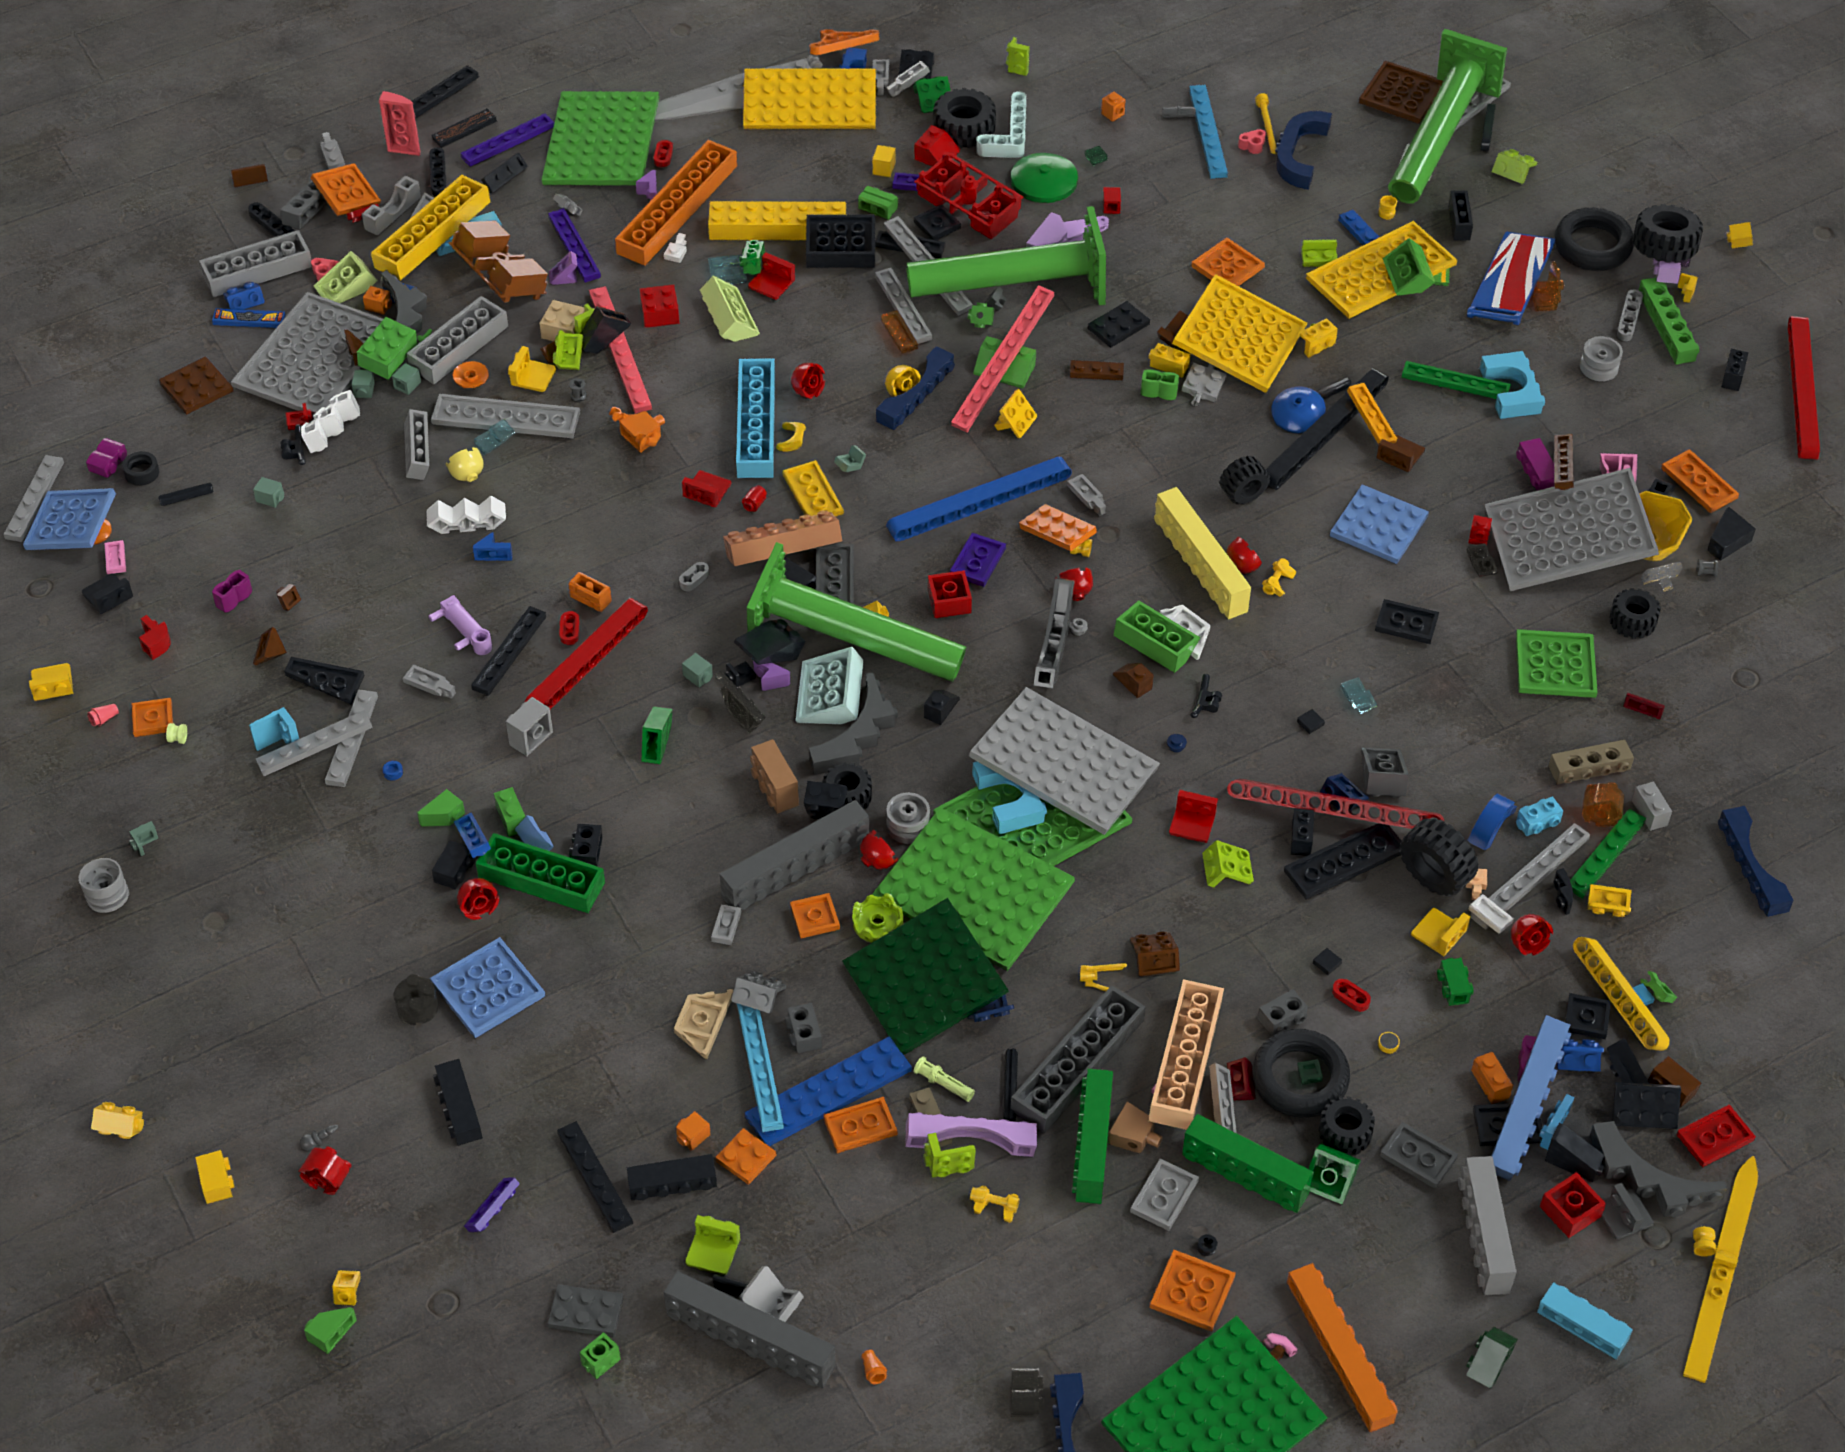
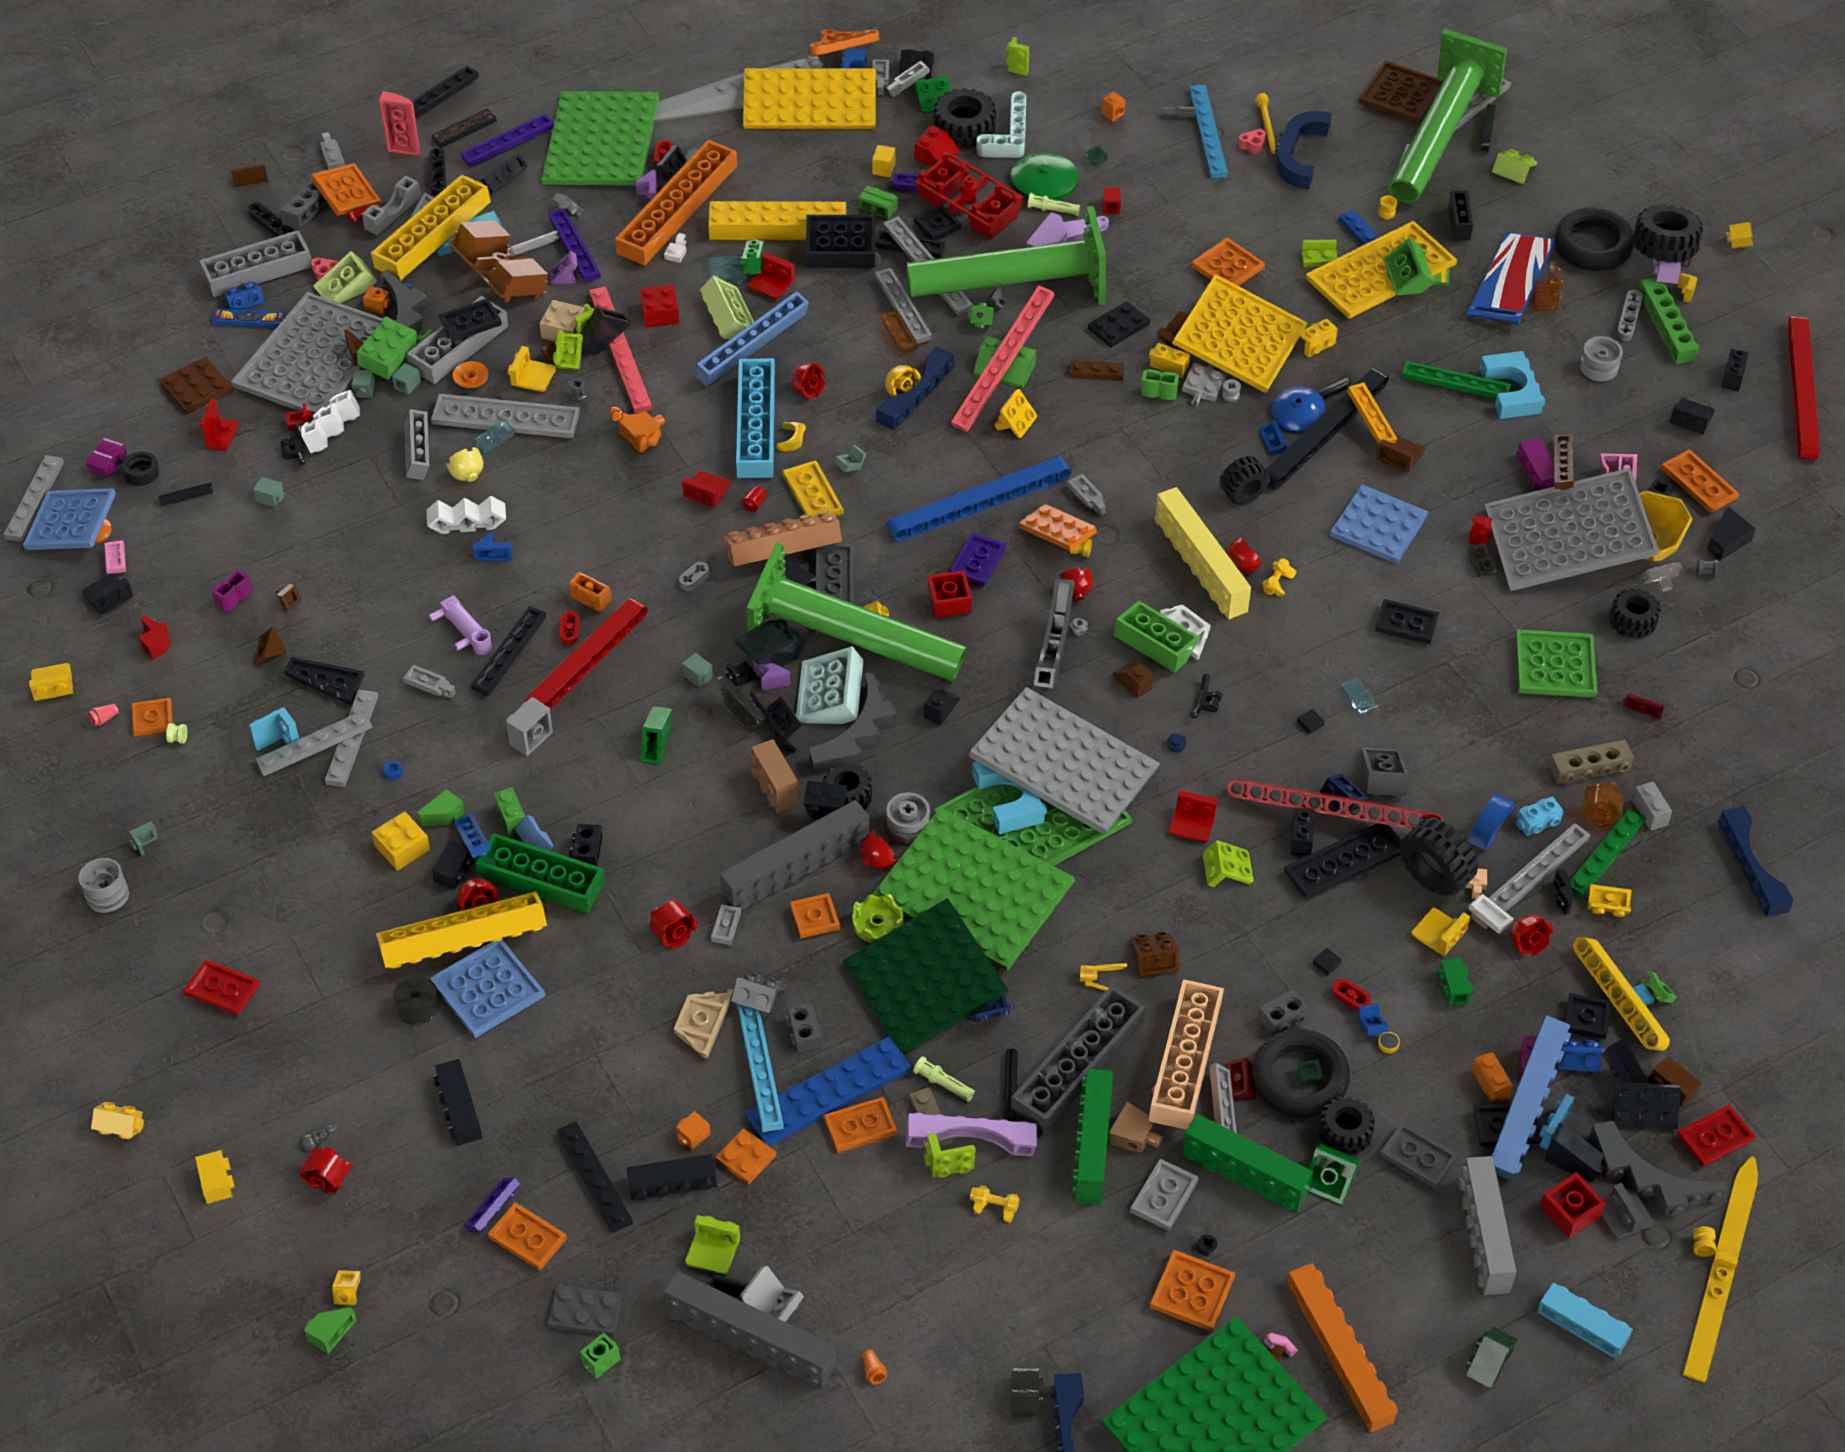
(216, 431): none -> red bracket
(221, 987): none -> red plate
(401, 841): none -> yellow brick
(461, 930): none -> yellow brick
(470, 319): none -> black plate
(527, 1236): none -> orange plate
(533, 243): none -> light grey axle
(672, 924): none -> red brick
(673, 162): none -> black bracket
(751, 339): none -> medium blue brick
(782, 719): none -> black bracket
(1045, 203): none -> yellowish green pin
(1231, 390): none -> light grey wheel
(1273, 438): none -> blue slope
(1371, 1020): none -> blue bracket
(1692, 415): none -> black bracket

